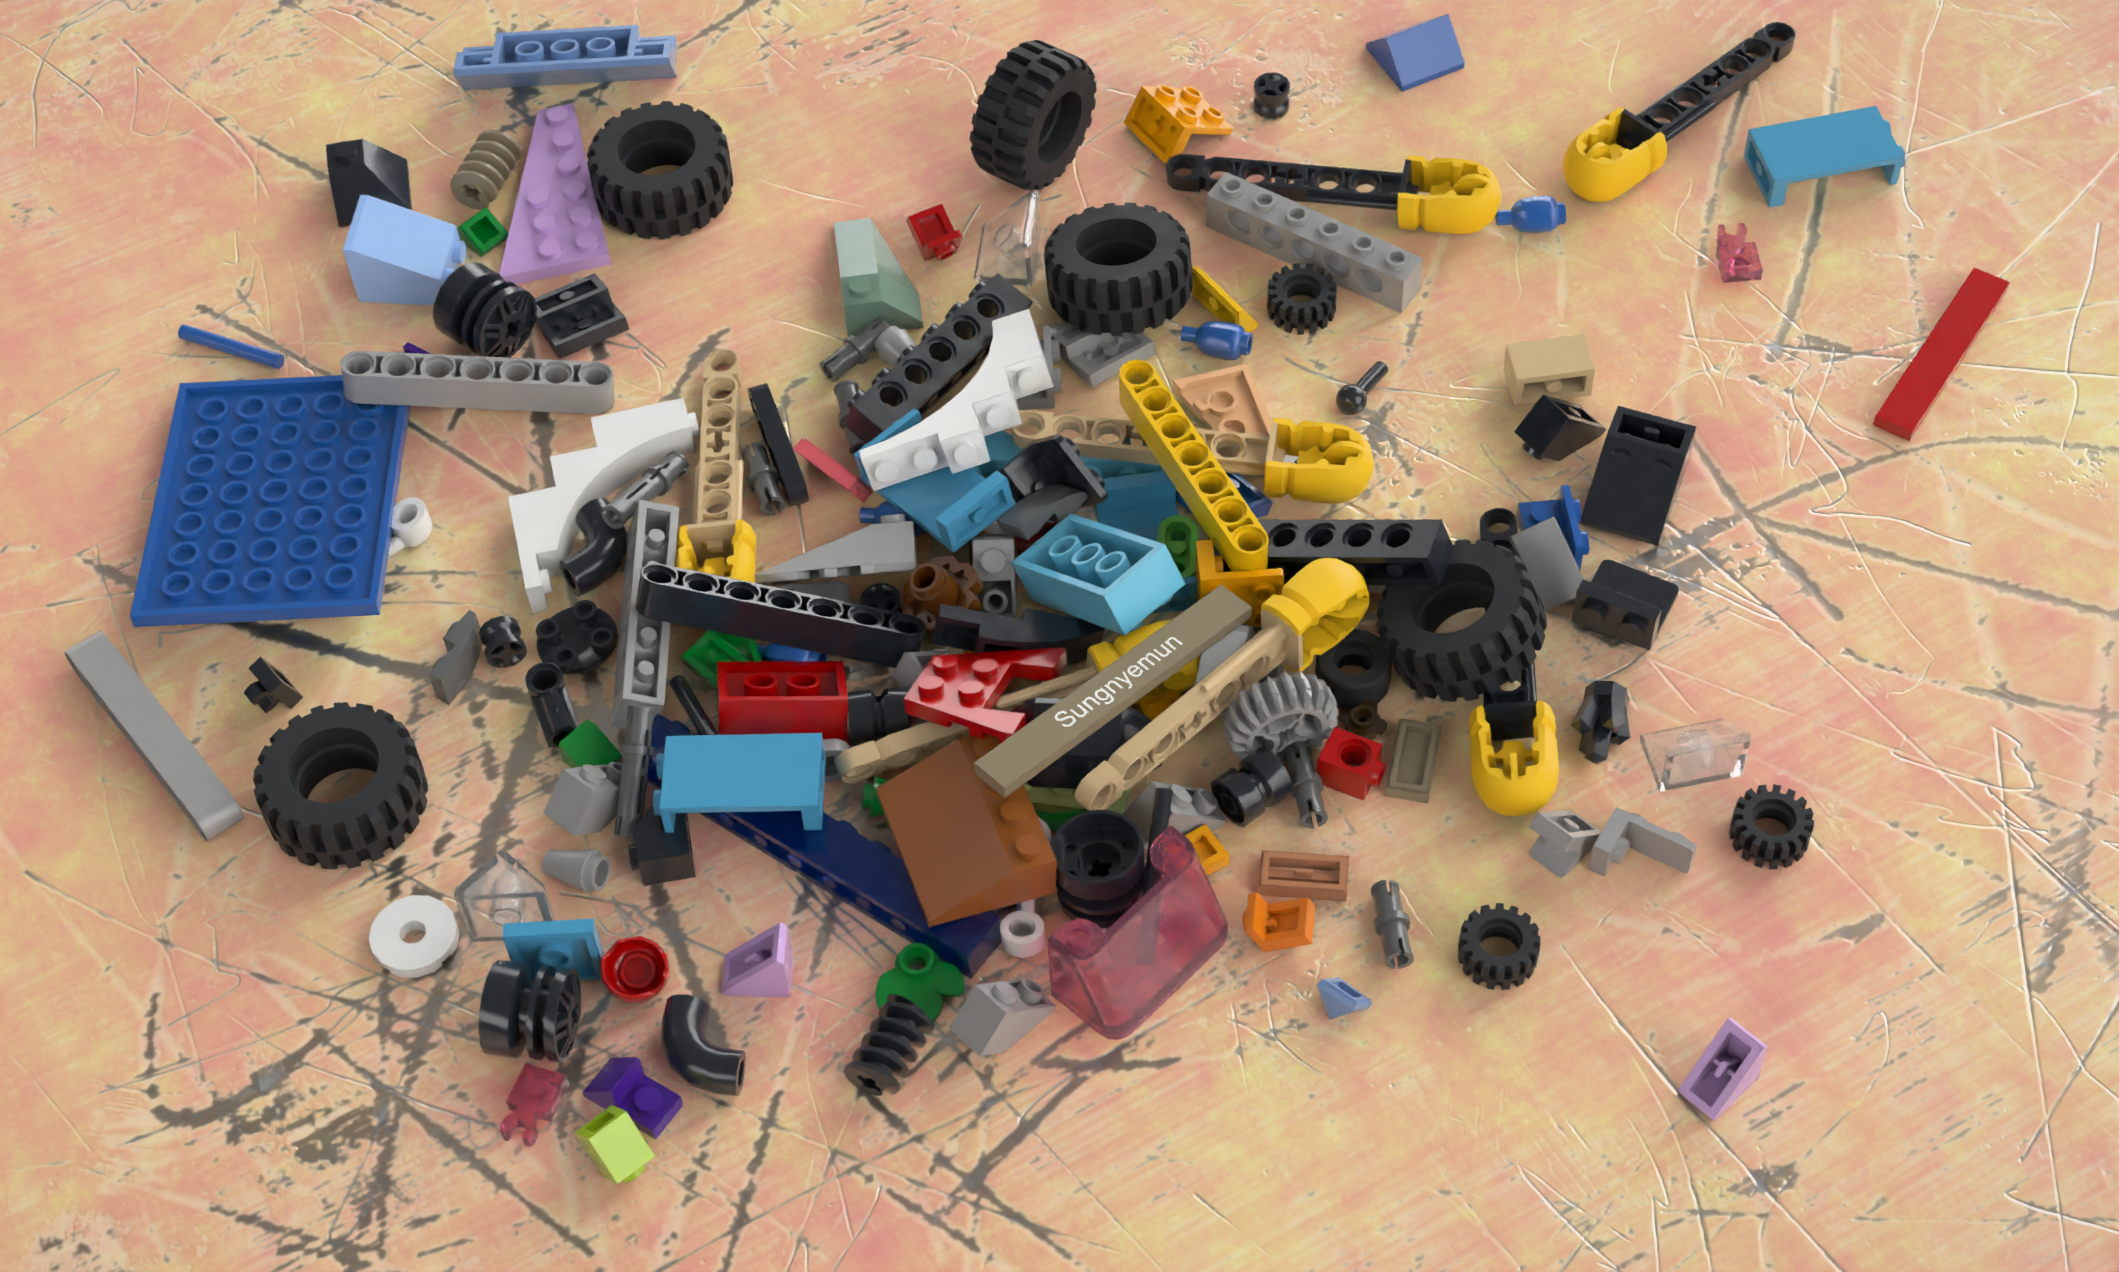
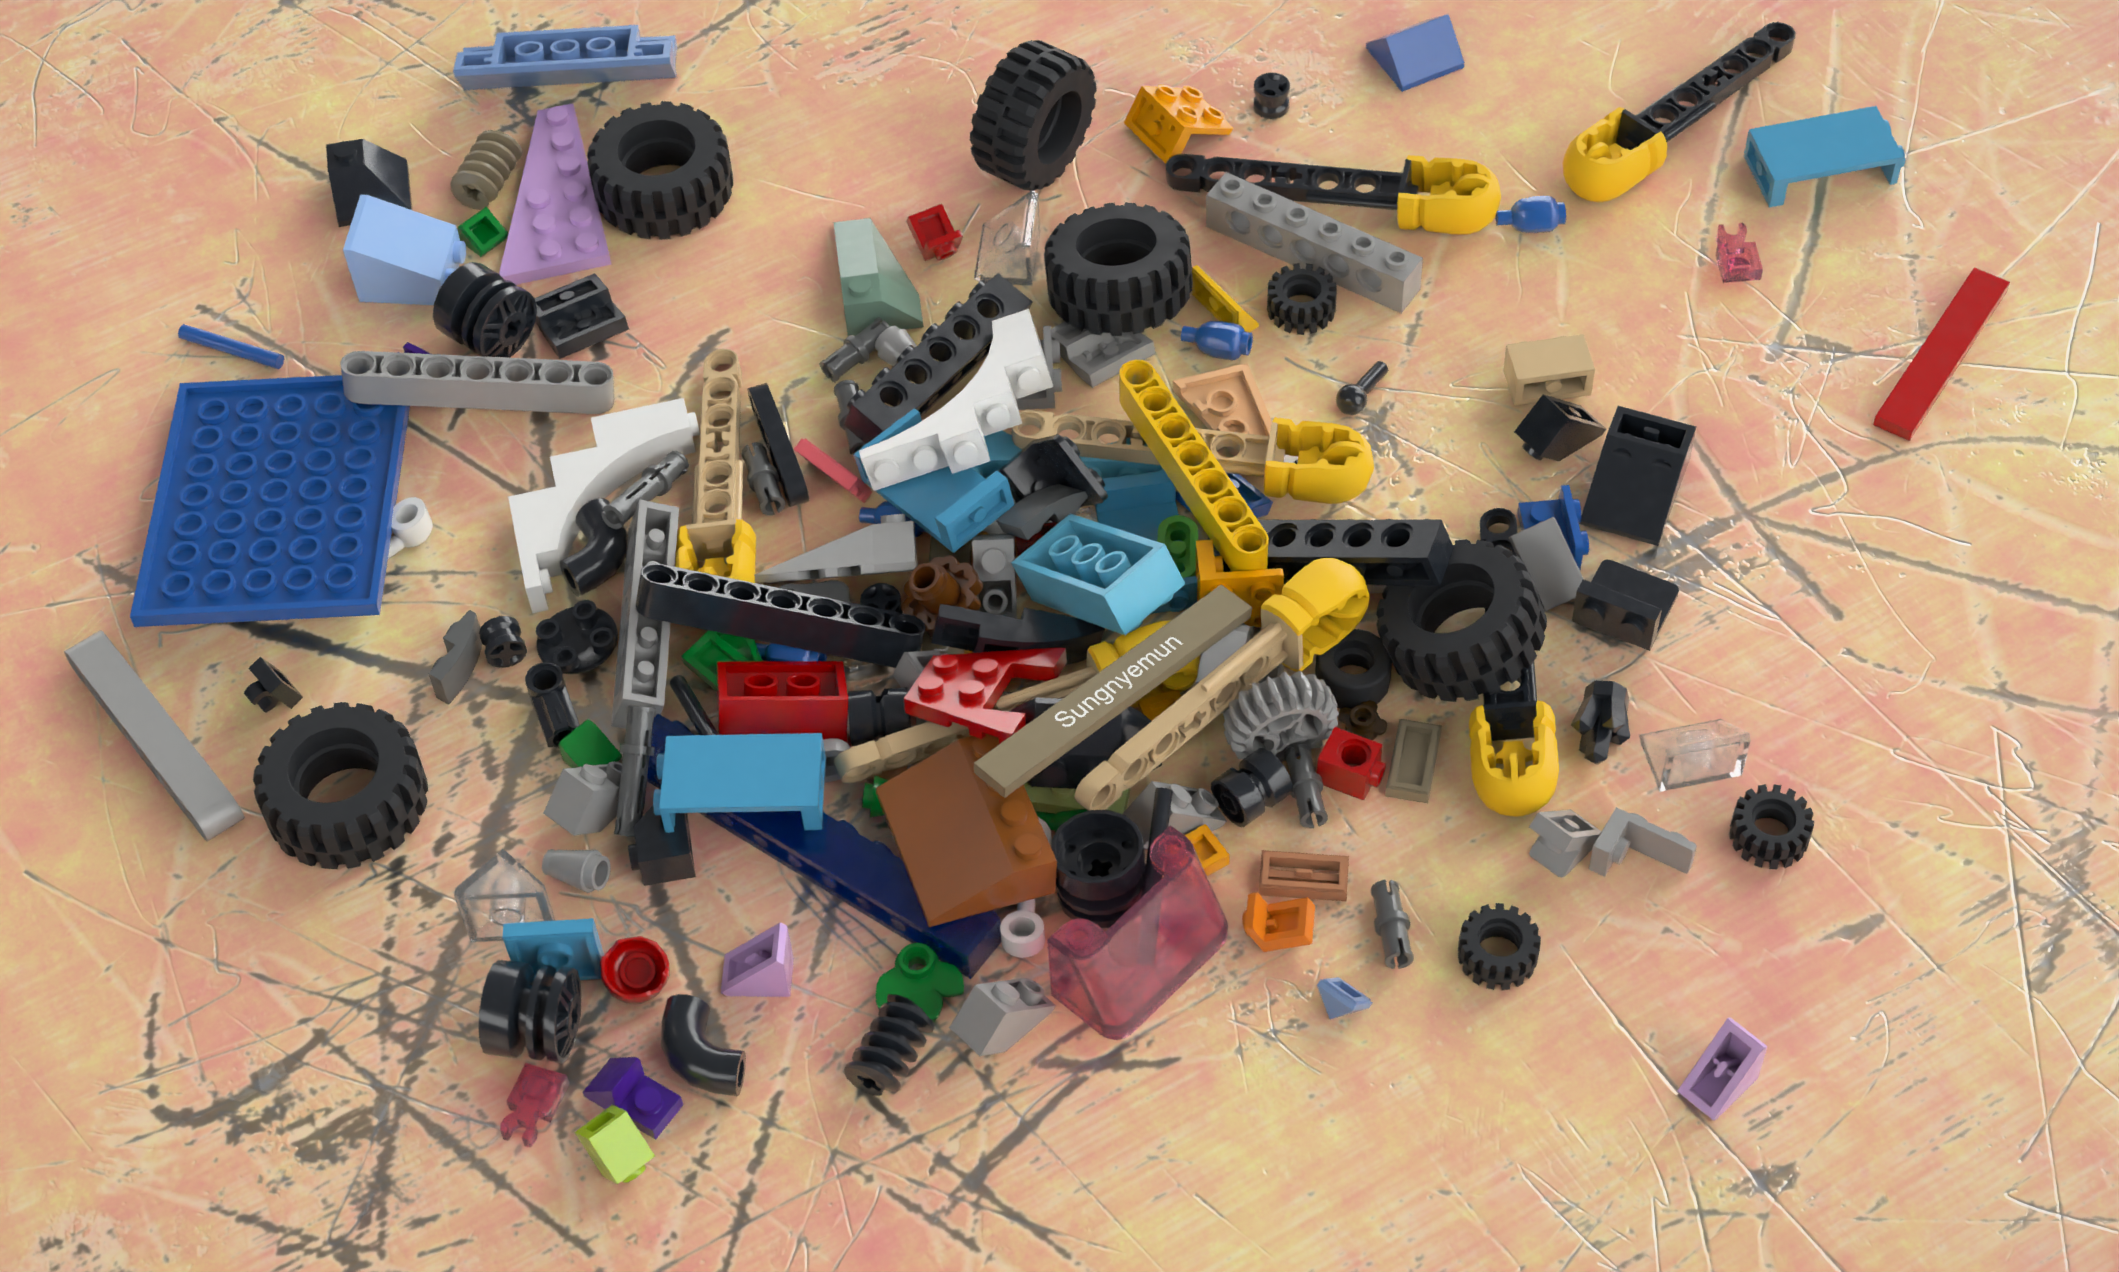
(405, 916): white tile -> none

